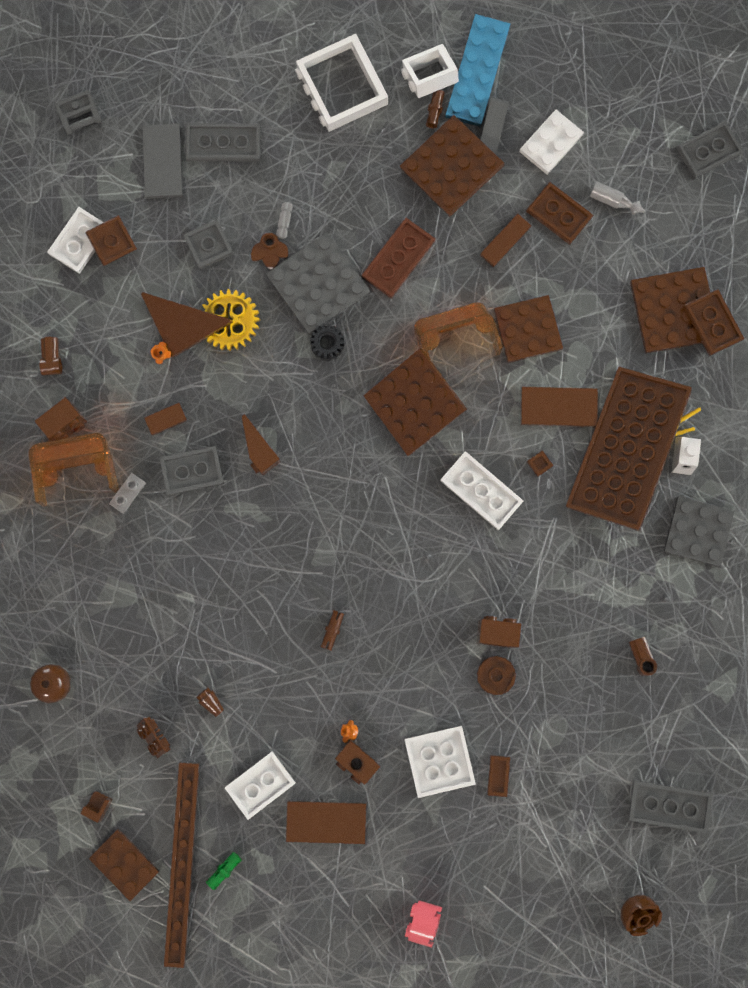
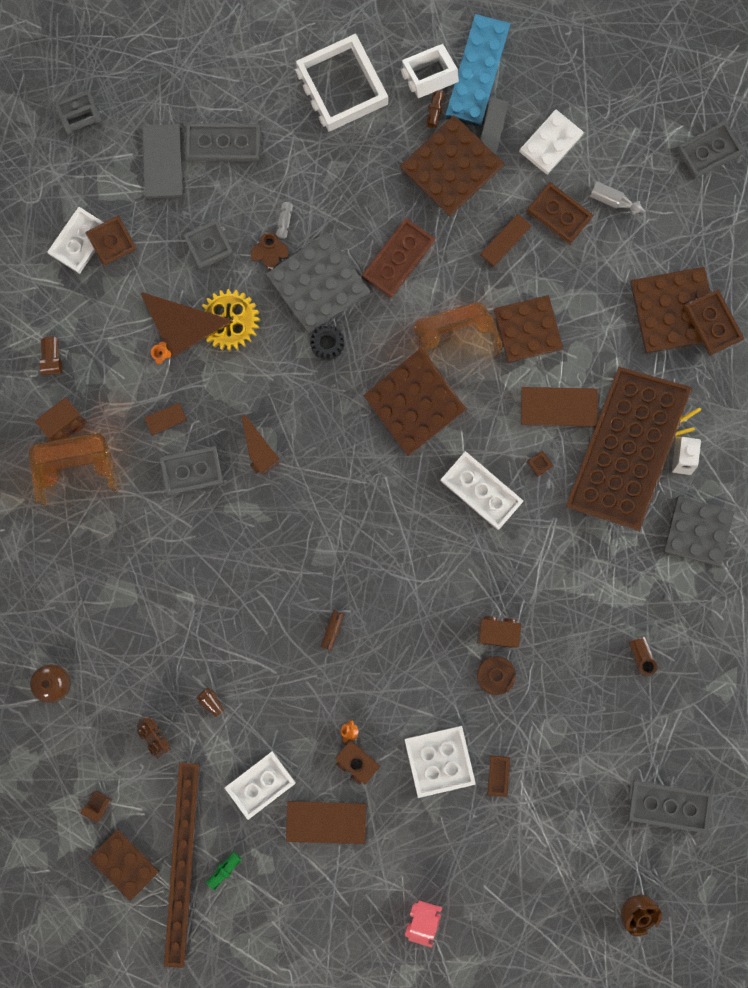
(127, 493): light grey hinge -> none

